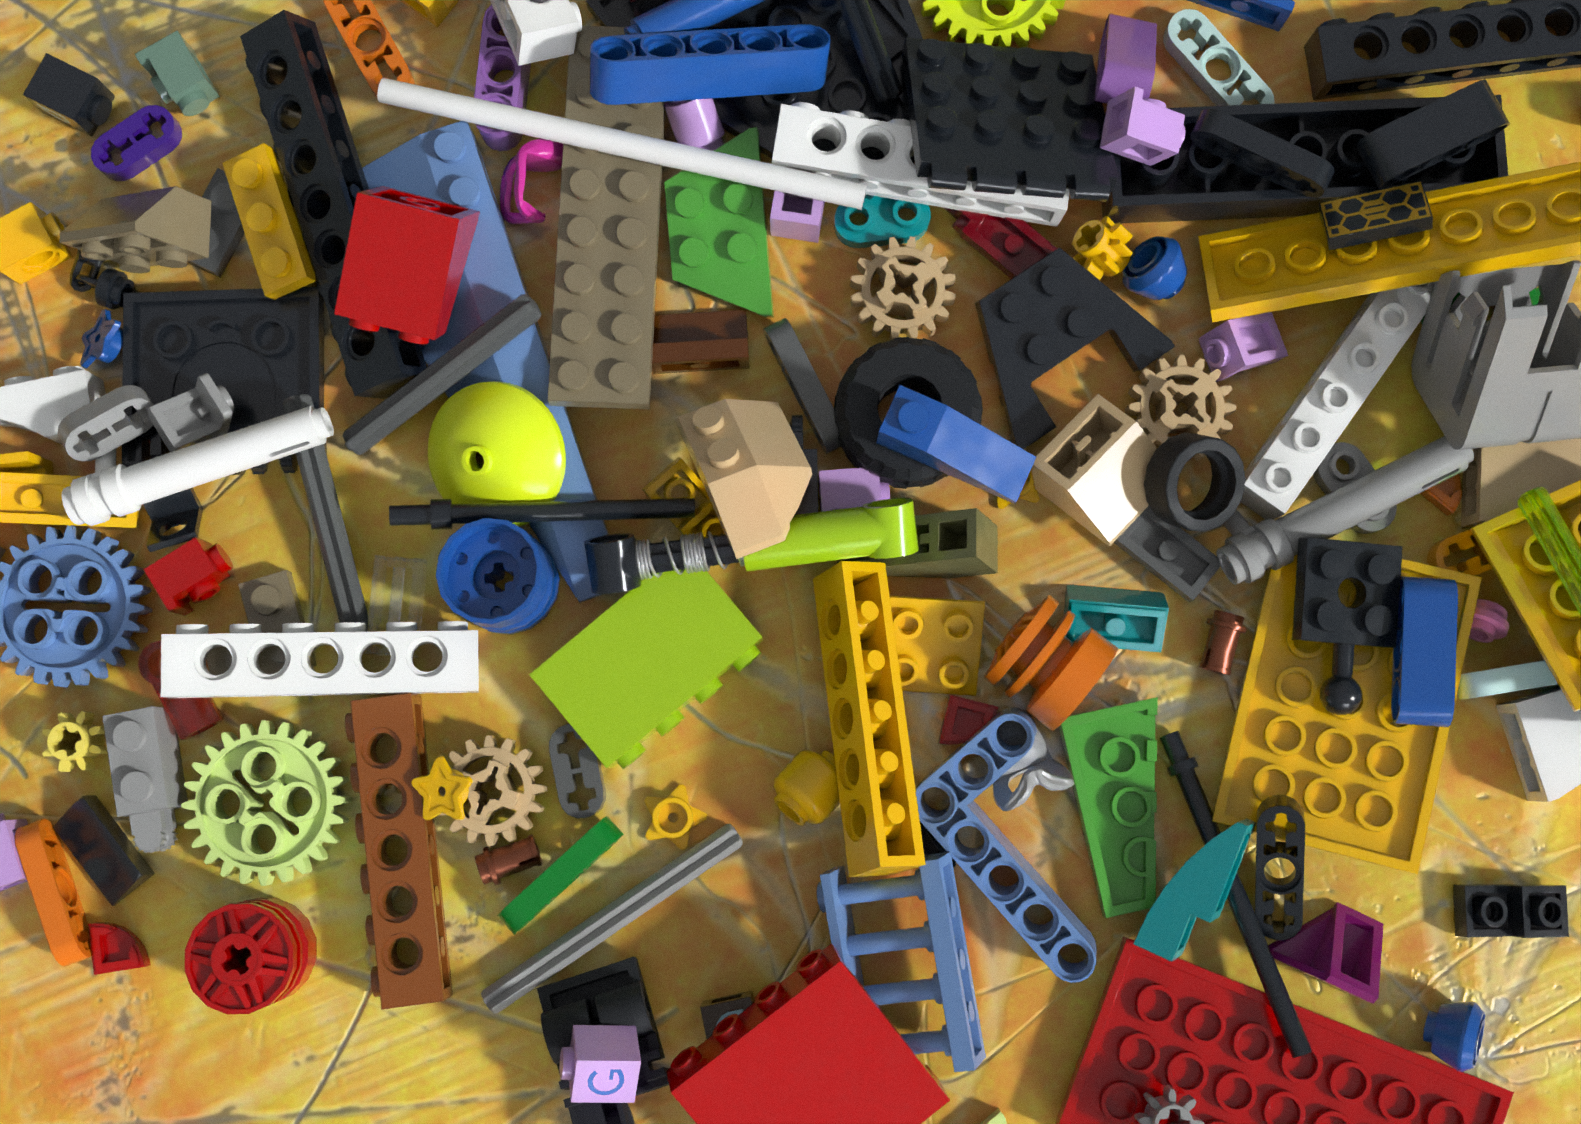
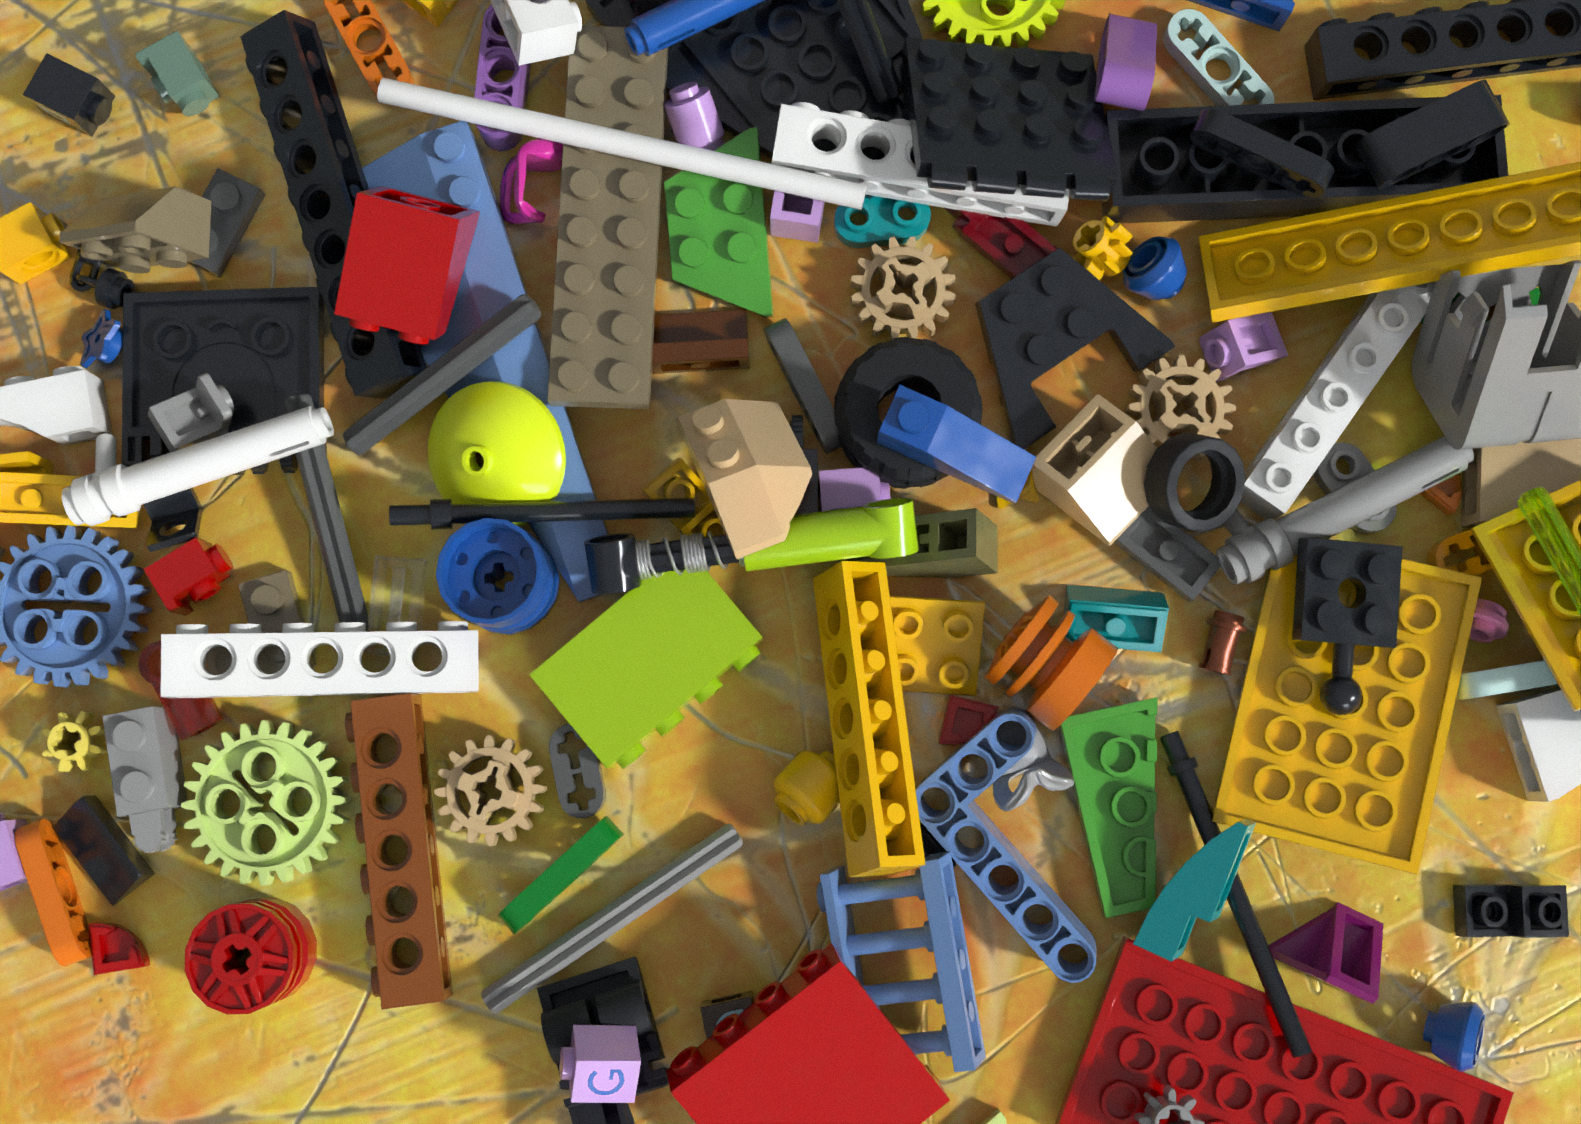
(105, 423): light grey beam -> none
(136, 143): dark purple beam -> none
(269, 221): yellow plate -> none
(456, 790): yellow plate -> none
(508, 860): copper pin -> none
(676, 831): yellow plate -> none
(708, 64): blue beam -> none
(1142, 128): lavender brick -> none
(1292, 850): black beam -> none
(1375, 215): black tile -> none
(1425, 652): blue beam -> none

